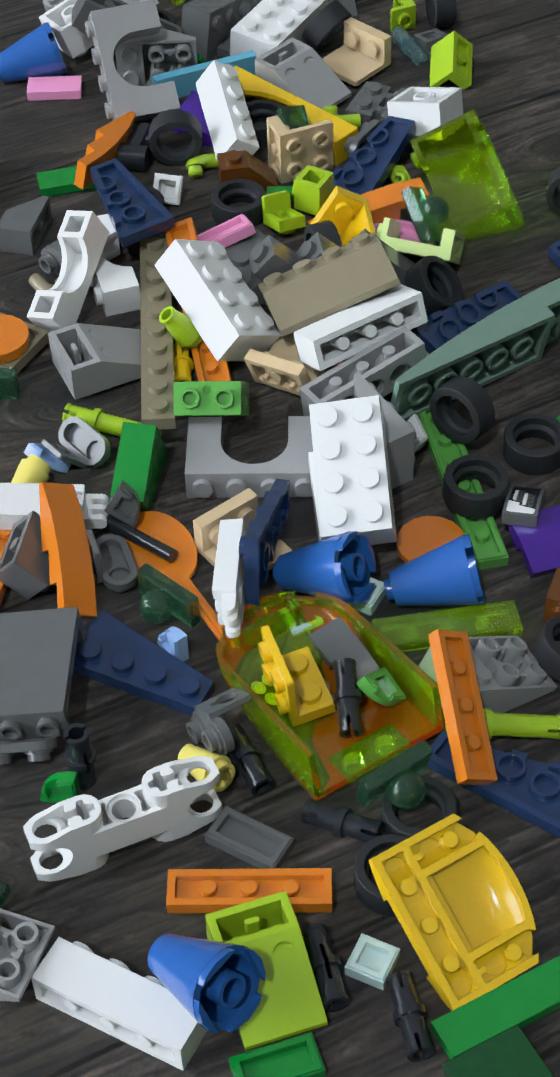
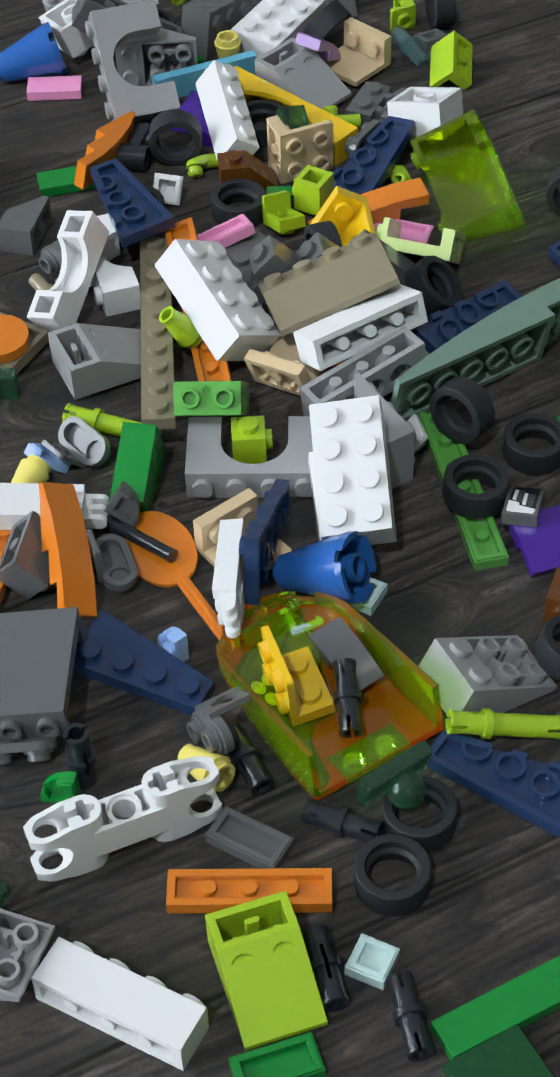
(165, 598): clear green tile -> none
(182, 363): yellow axle -> none
(209, 978): blue cone -> none
(227, 43): none -> light yellow cone
(250, 439): none -> lime brick
(324, 49): none -> medium lavender slope
(381, 688): bright green tile -> none
(412, 630): clear neon green tile -> none
(424, 535): orange tile -> none
(426, 214): clear green tile -> none
(438, 577): blue cone -> none
(458, 909): yellow slope -> none
(462, 707): orange plate -> none

